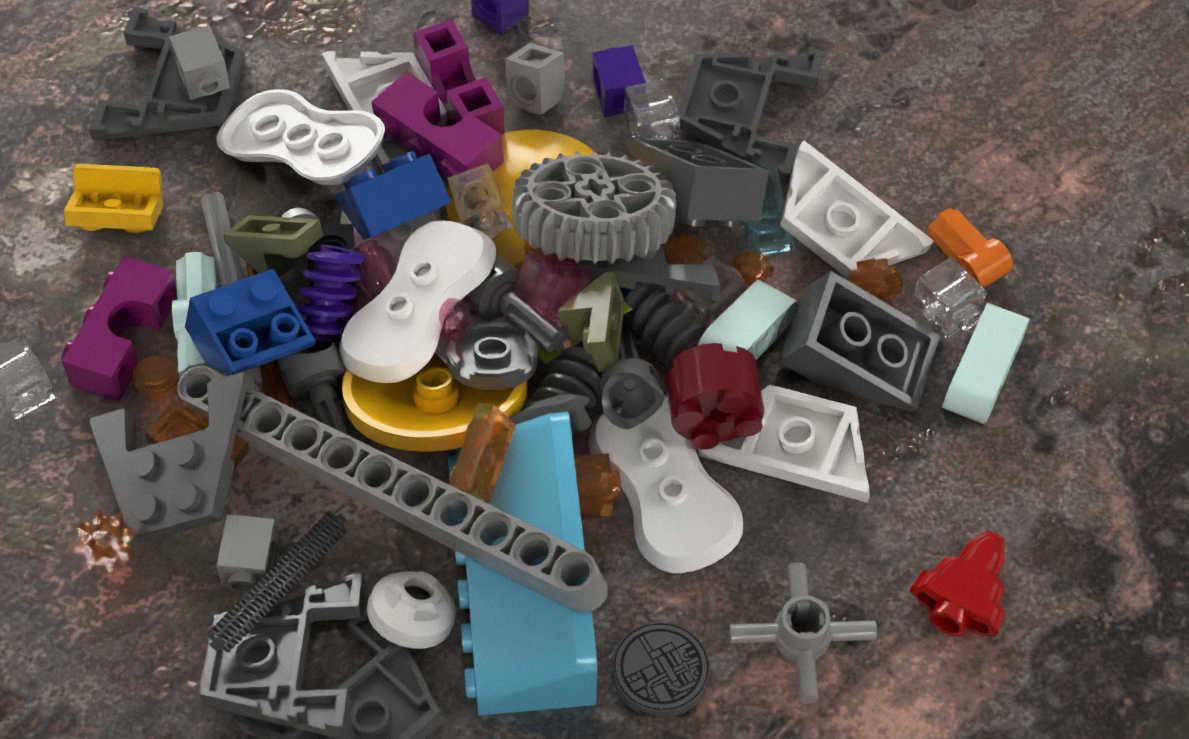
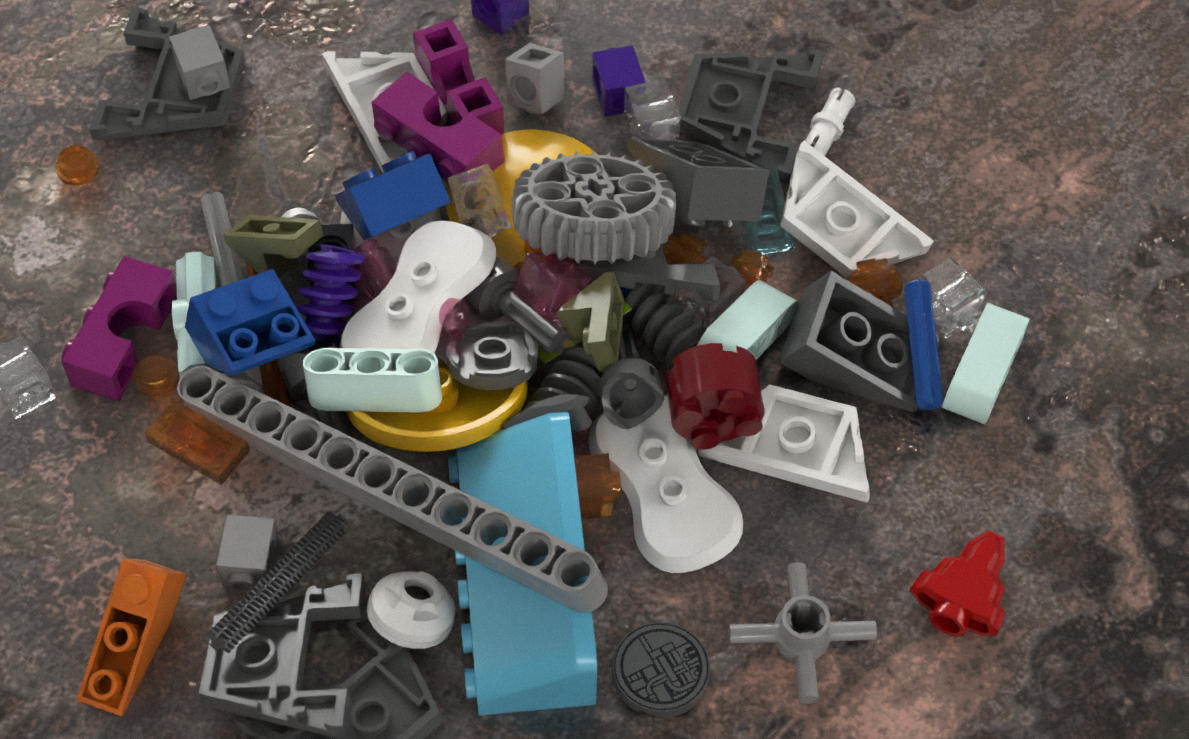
(76, 165): none -> clear orange plate
(104, 555): clear orange gear -> none
(115, 198): yellow bracket -> none
(130, 633): none -> orange slope
(179, 479): dark grey wing -> none
(311, 140): white plate -> none
(372, 380): none -> light aqua beam
(483, 452): clear orange plate -> none
(828, 124): none -> white pin
(923, 345): none -> blue axle
(960, 239): orange piece -> none

